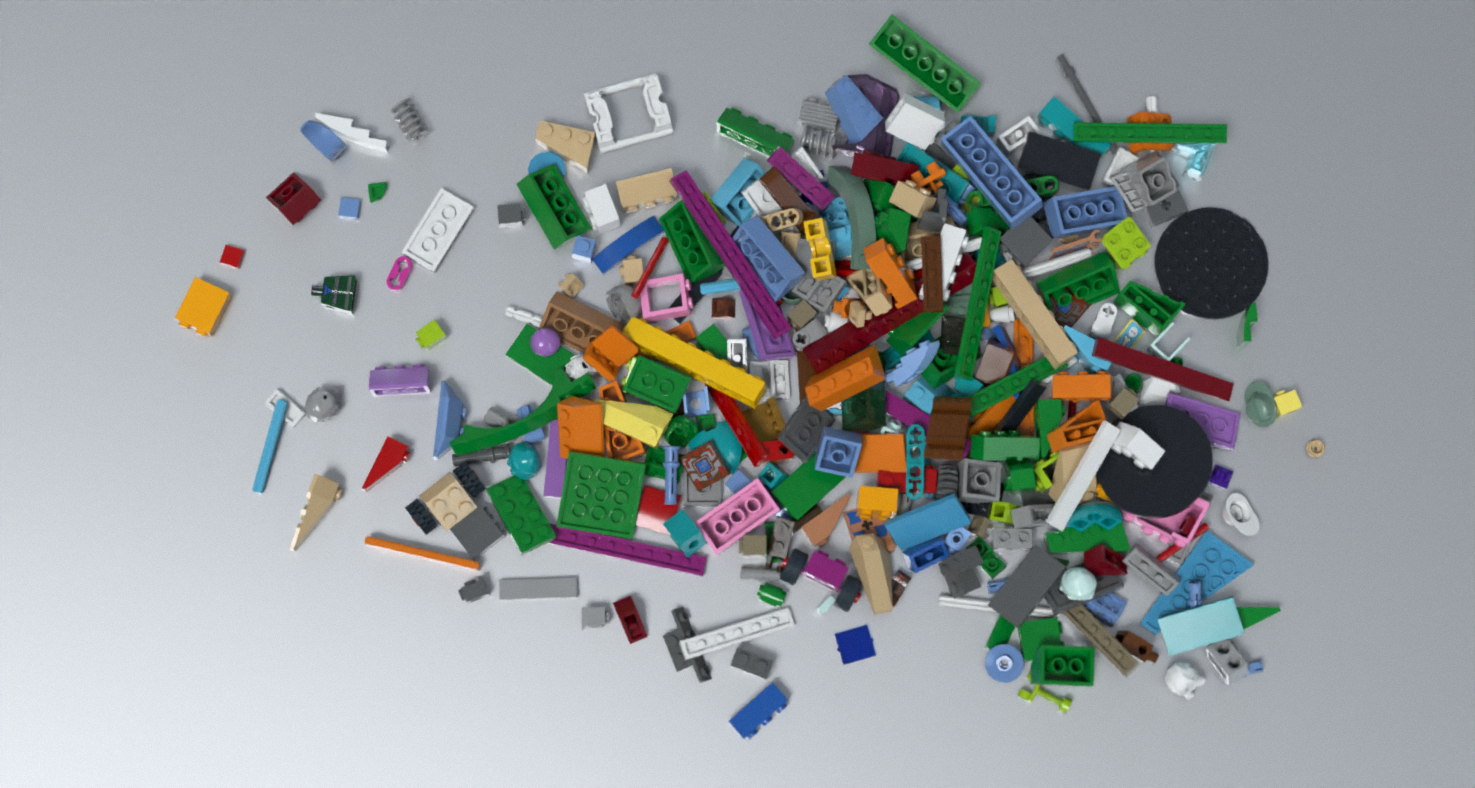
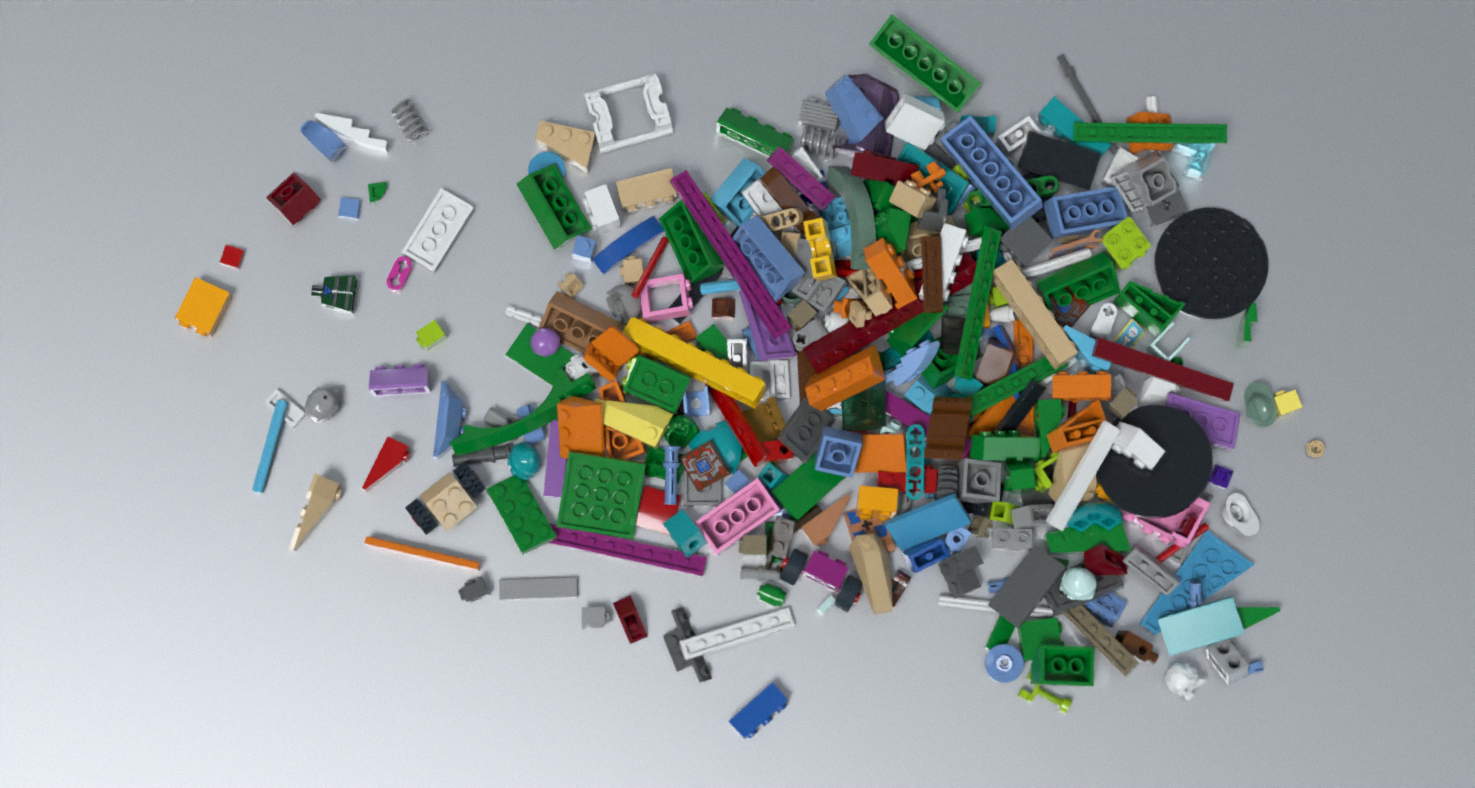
(478, 532): dark grey piece -> none
(510, 215): dark grey brick -> none
(706, 422): green tile -> none
(751, 663): dark grey brick -> none
(855, 644): clear blue piece -> none
(955, 212): medium blue axle -> none
(992, 563): green slope -> none
(1134, 383): green tile -> none

